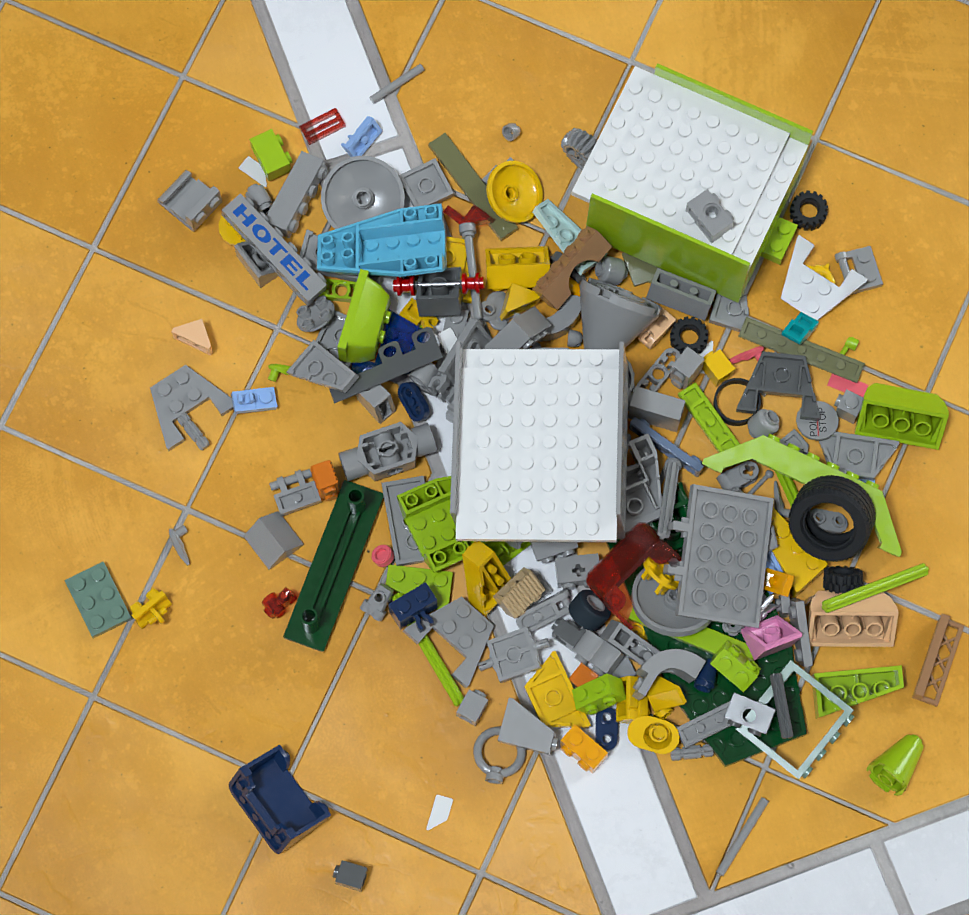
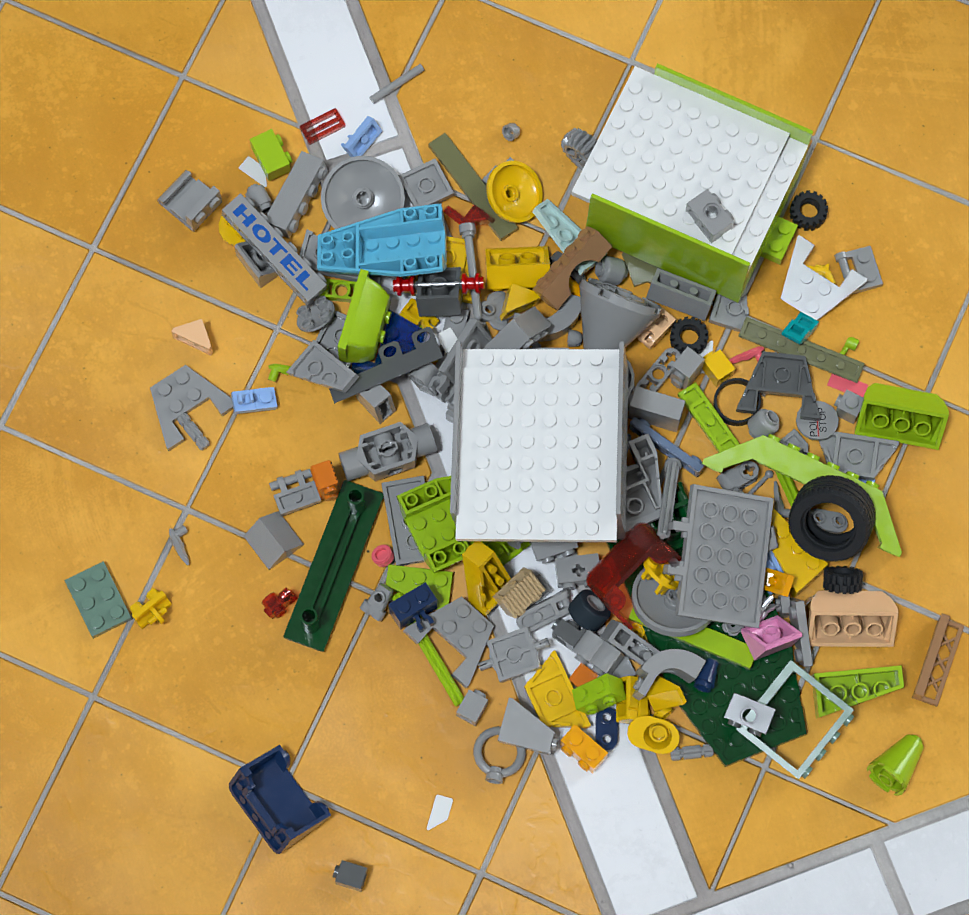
(413, 403): dark blue plate -> none
(704, 726): light grey tile -> none
(735, 666): lime brick -> none
(742, 836): light grey bar -> none
(781, 705): dark grey axle -> none
(874, 588): lime axle -> none

